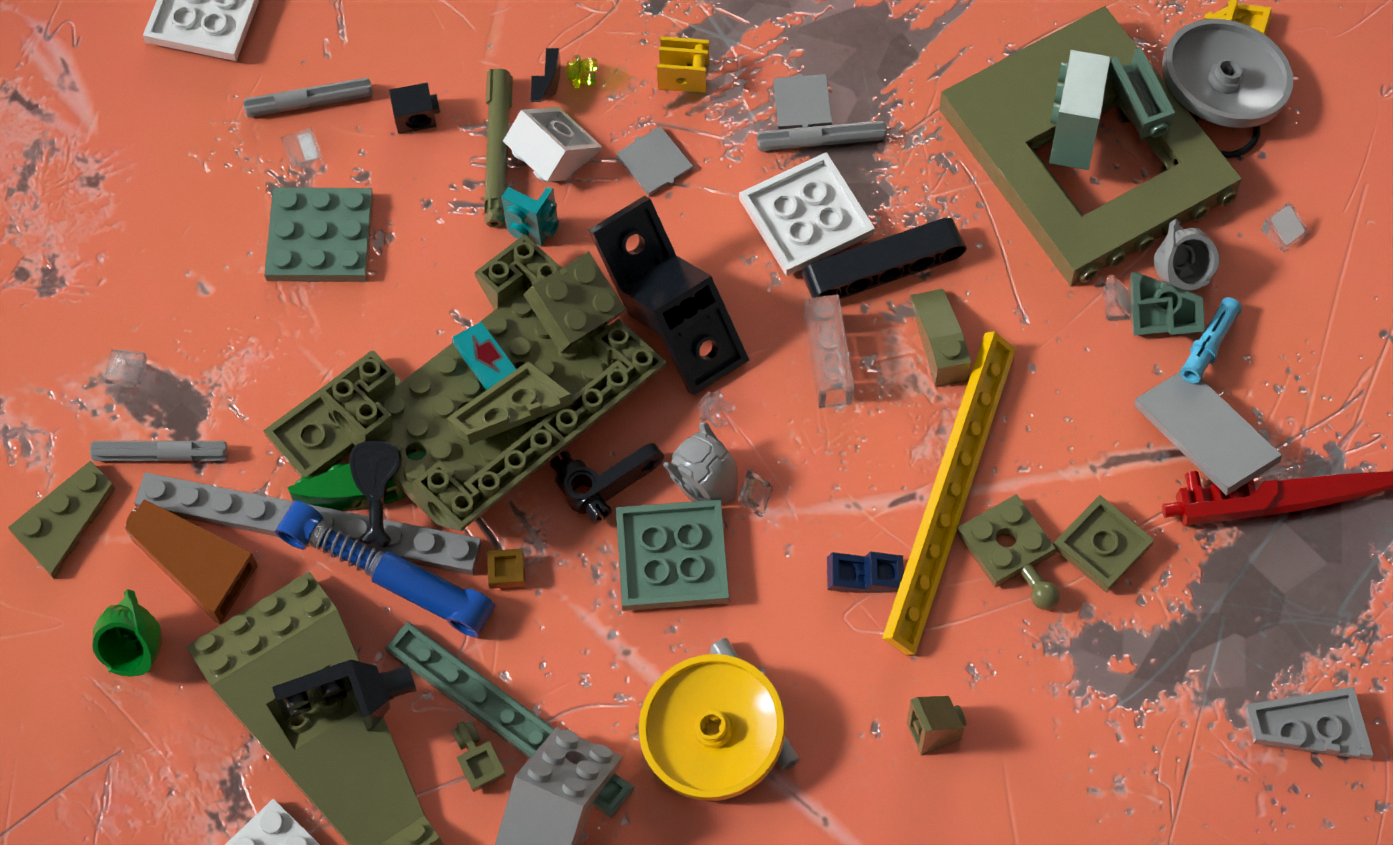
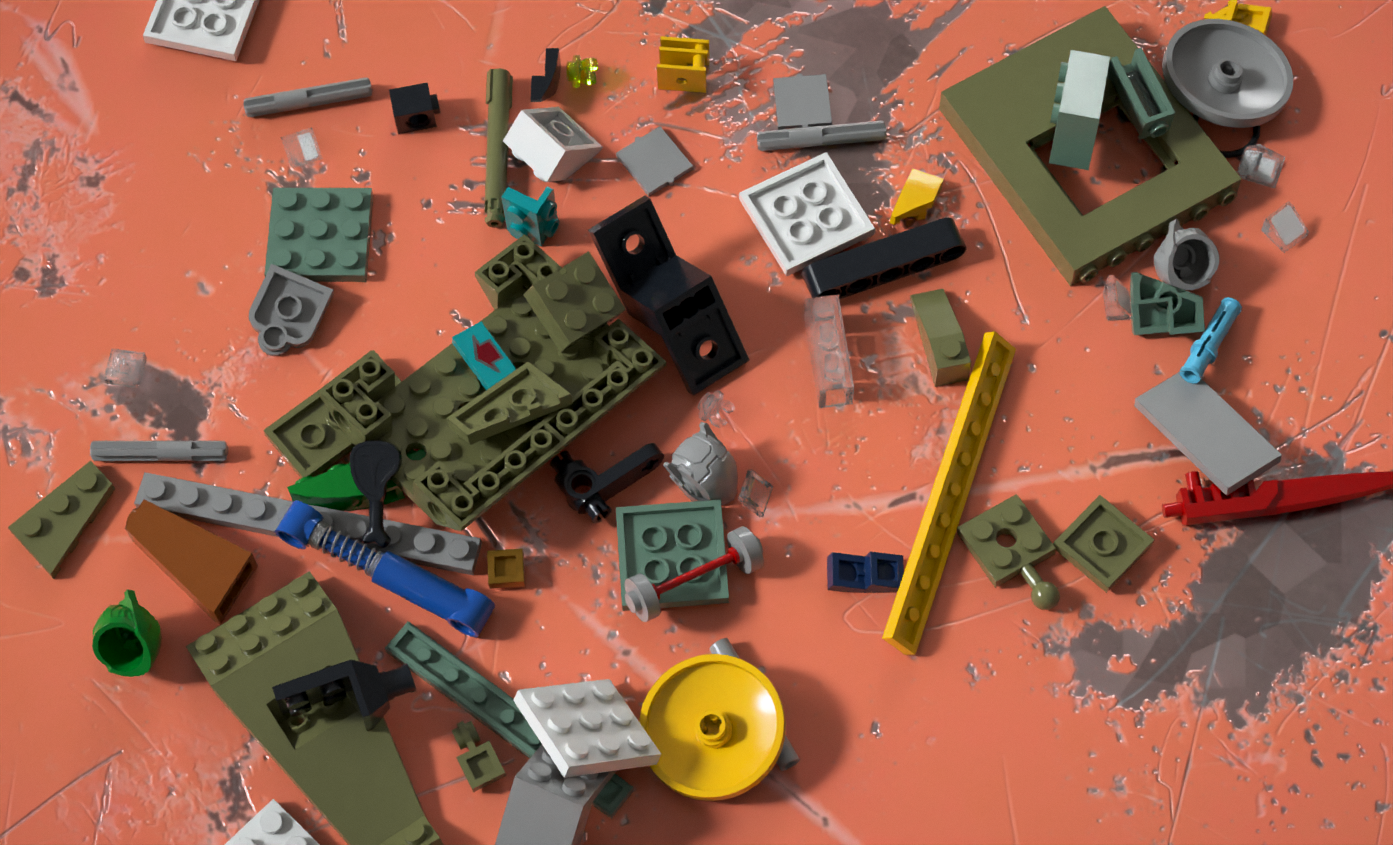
(287, 310): none -> light grey plate
(587, 727): none -> white plate
(743, 550): none -> light grey axle
(916, 196): none -> yellow slope
(935, 722): olive slope -> none
(1260, 165): none -> clear slope
(1313, 723): light grey wing -> none

